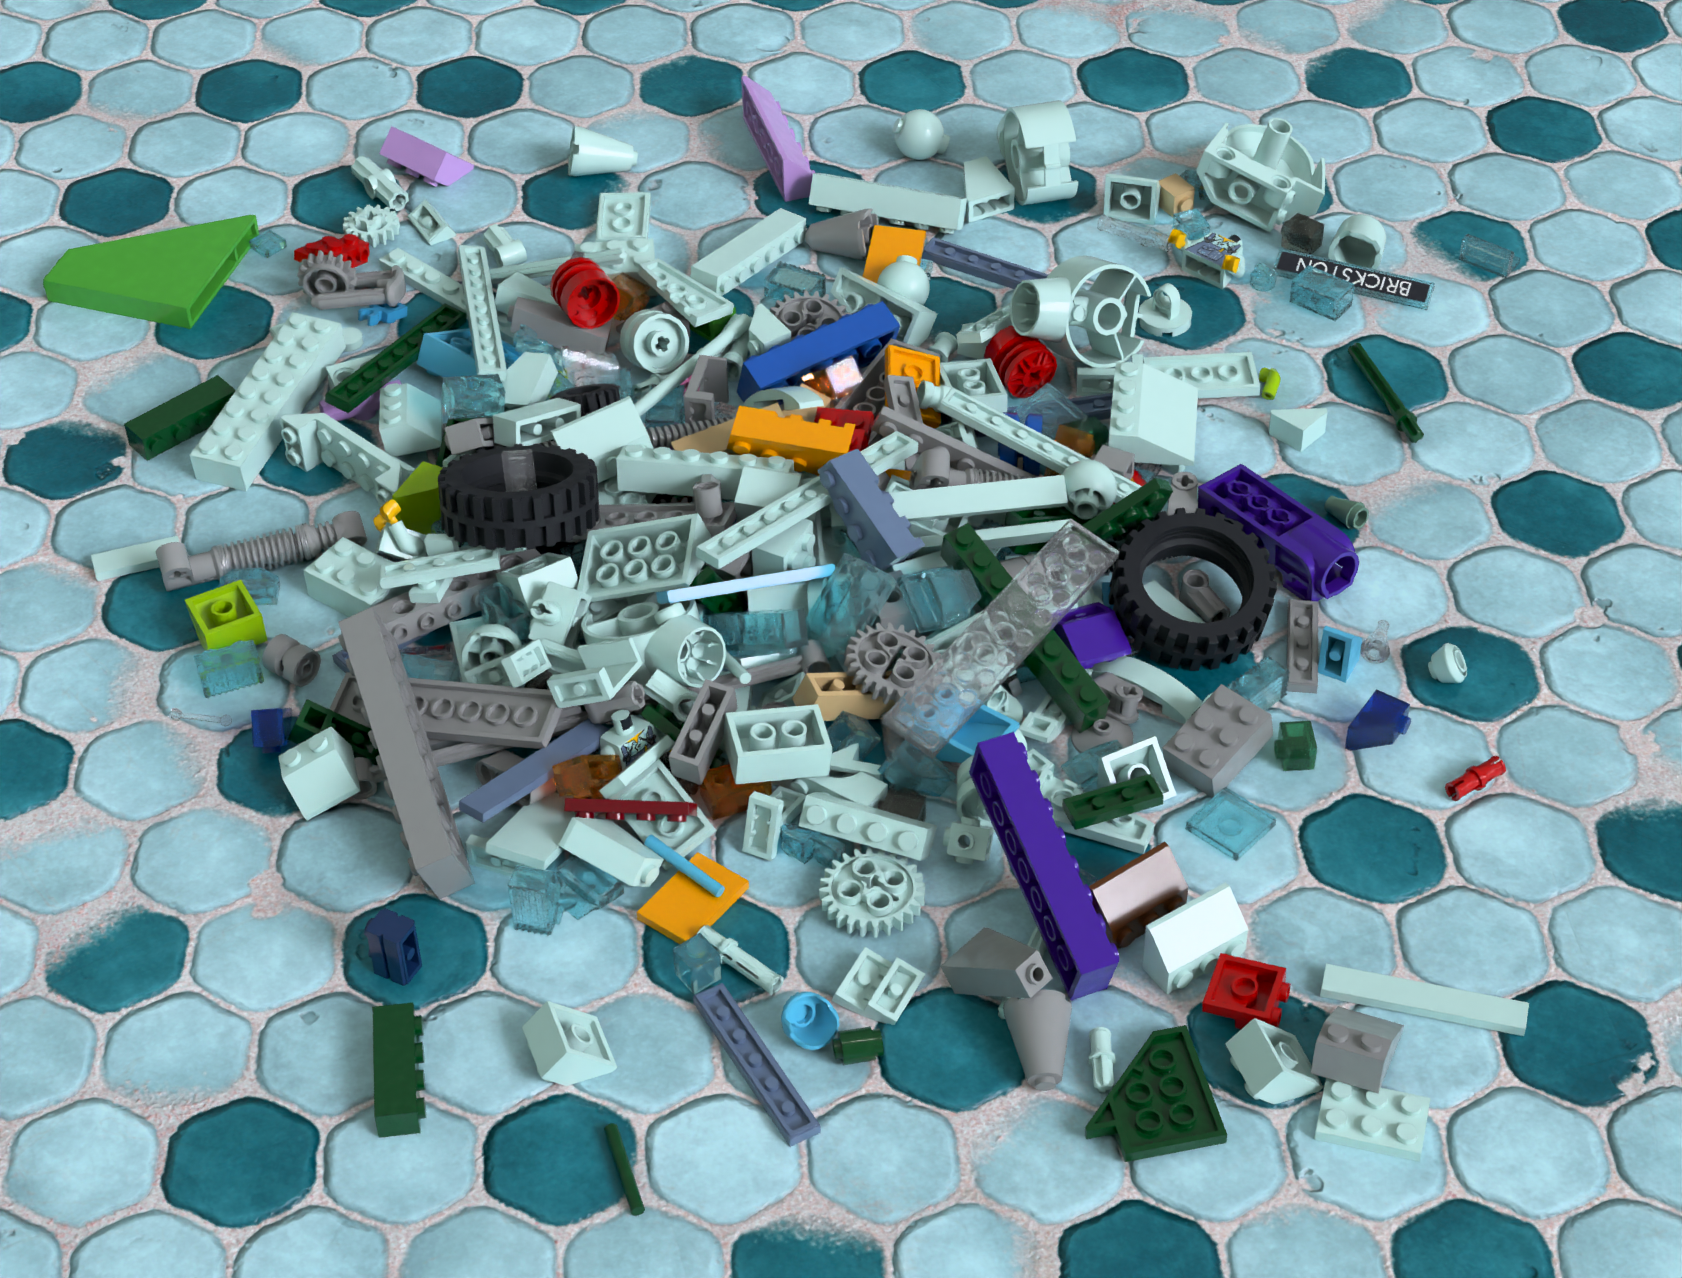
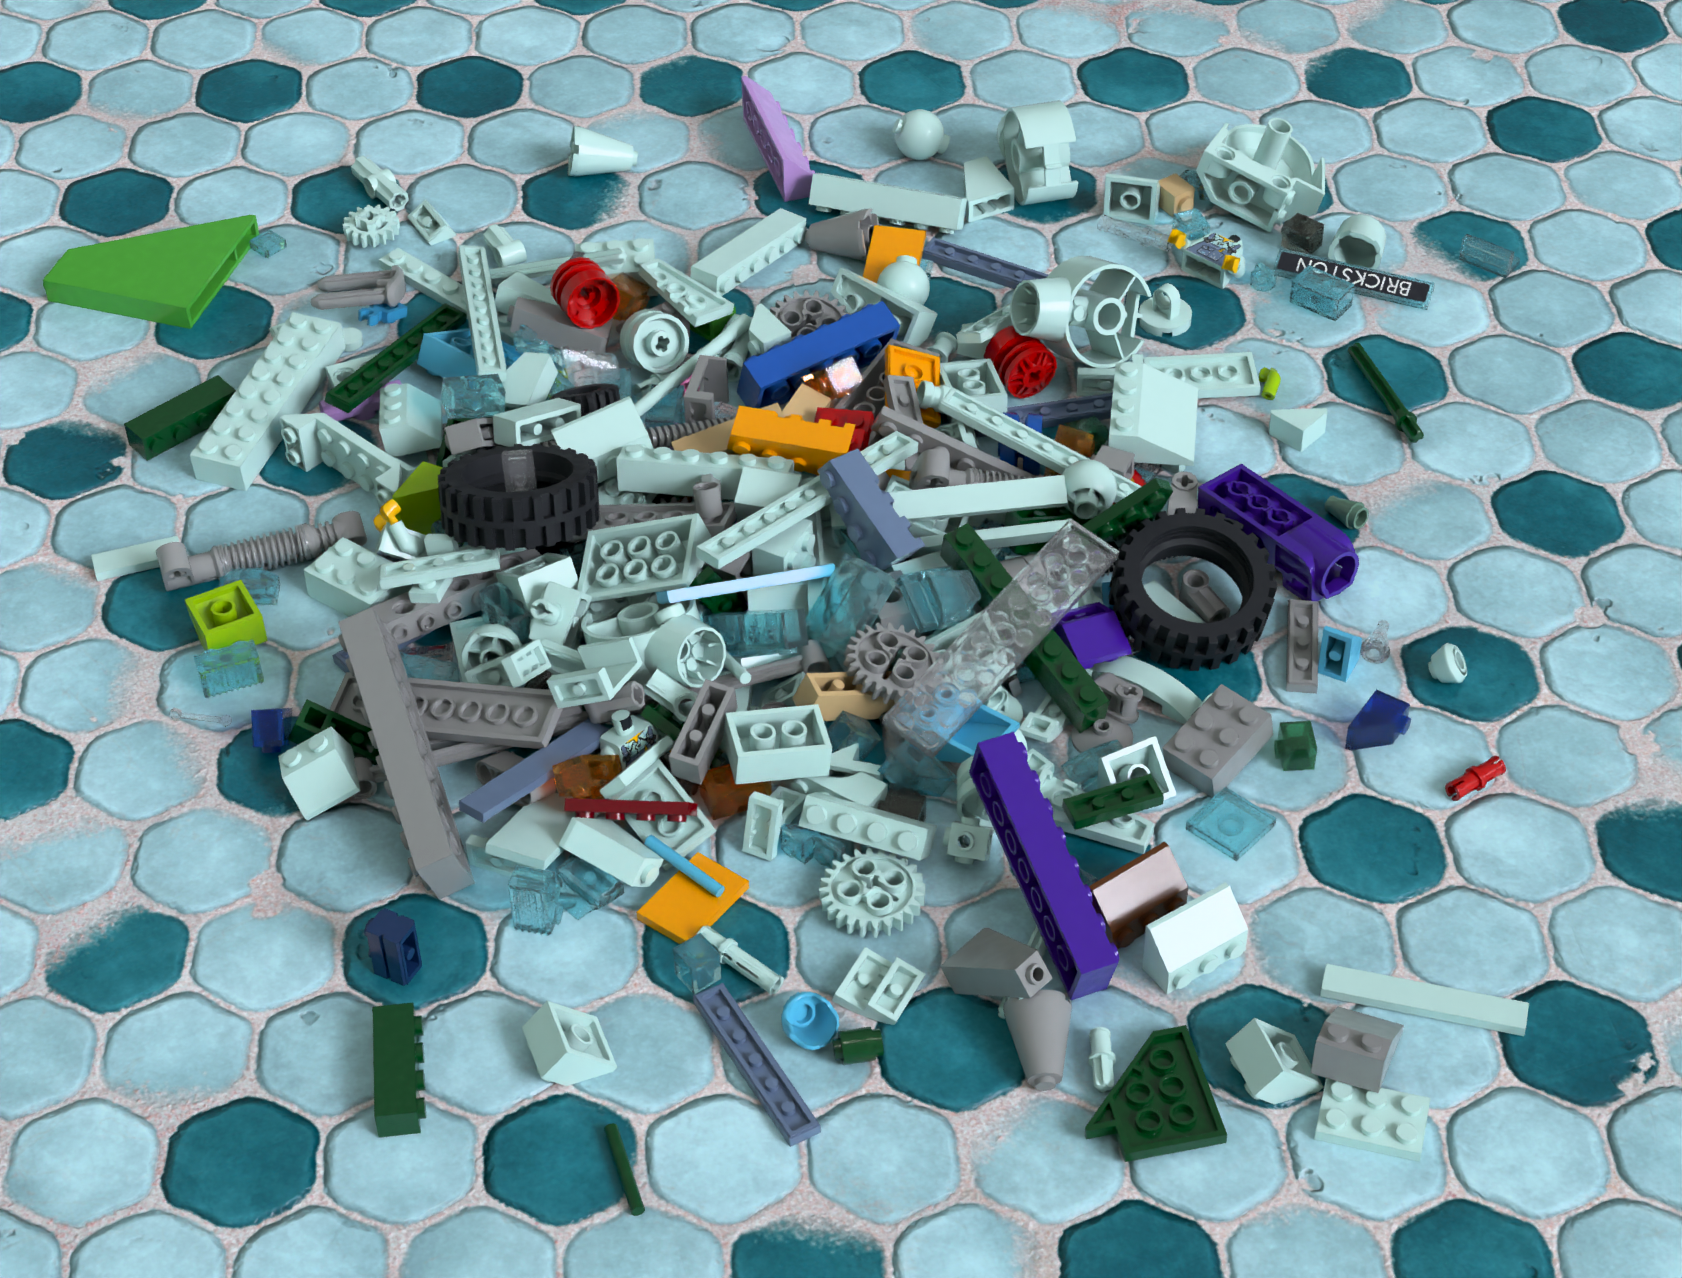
(291, 660): light grey wheel -> none
(326, 274): light grey gear -> none
(349, 246): red plate -> none
(423, 159): lavender slope -> none
(623, 216): light aqua tile -> none
(787, 278): clear light blue brick -> none
(793, 398): light aqua slope -> none
(1053, 406): clear light blue tile -> none
(1246, 991): red plate -> none
(1263, 683): clear light blue brick -> none

